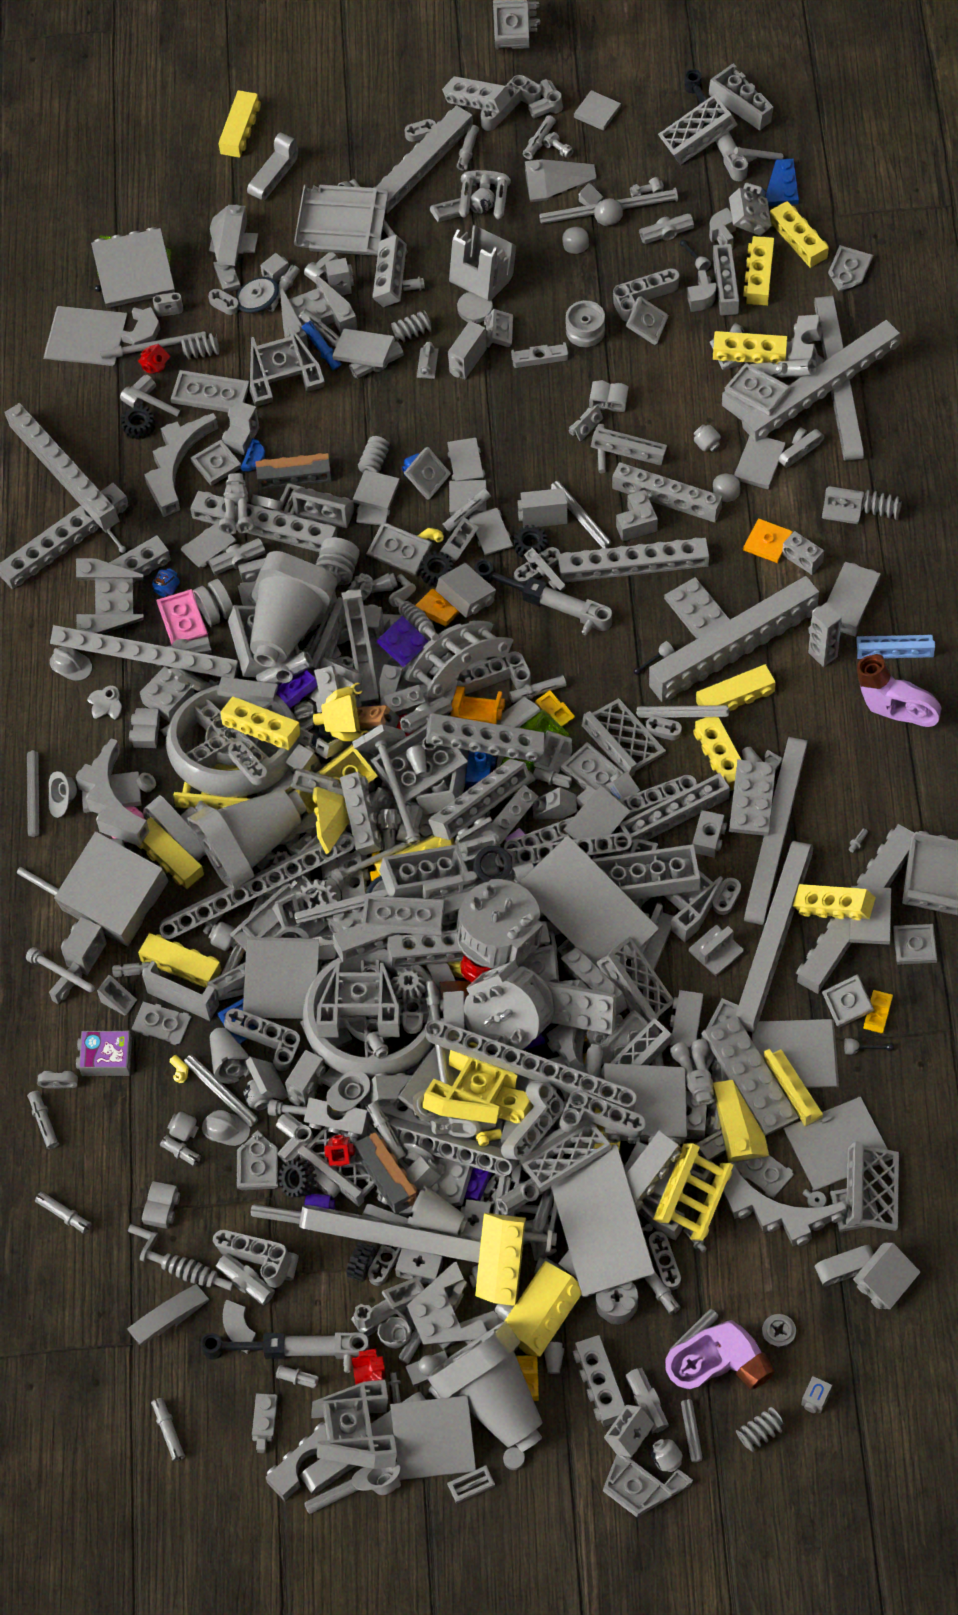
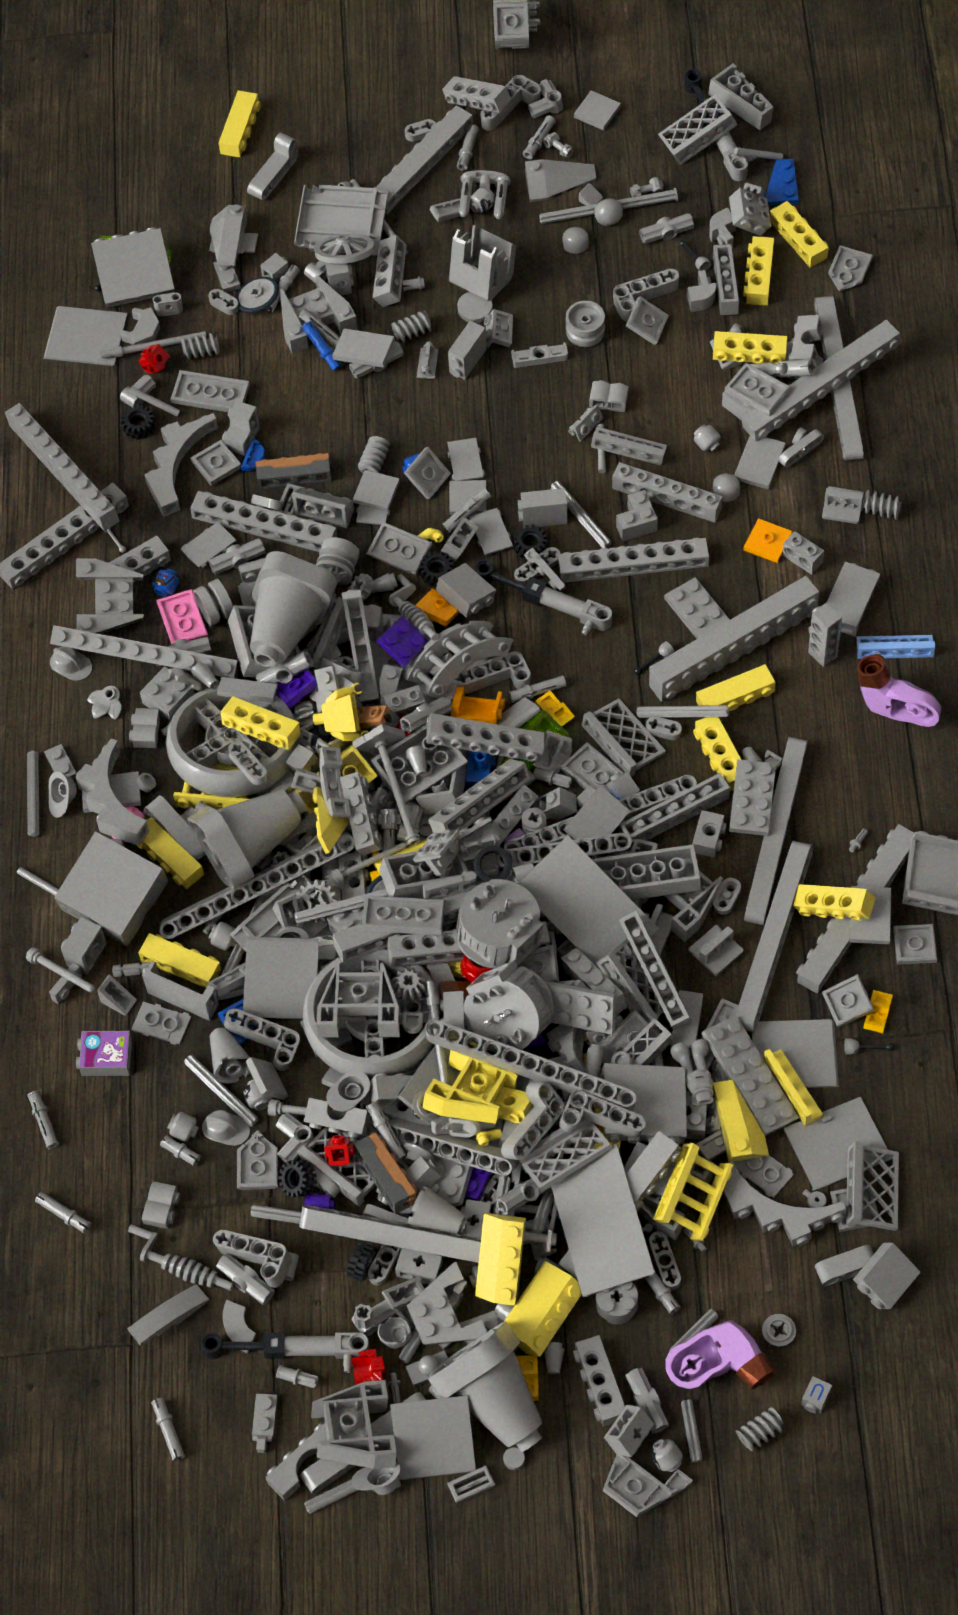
(57, 1080): light grey plate -> none
(59, 761): none -> light grey plate
(181, 1069): light yellow arm -> none
(204, 675): none -> light grey cone
(236, 495): light grey piece -> none
(279, 361): light grey wedge -> none
(305, 1079): light grey brick -> none
(330, 782): none -> light grey slope
(344, 243): none -> light grey wheel
(379, 1049): light grey pin -> none
(439, 850): none -> light grey bracket
(533, 820): none -> light grey piece
(621, 1057): none -> light grey tile
(655, 970): none -> light grey brick

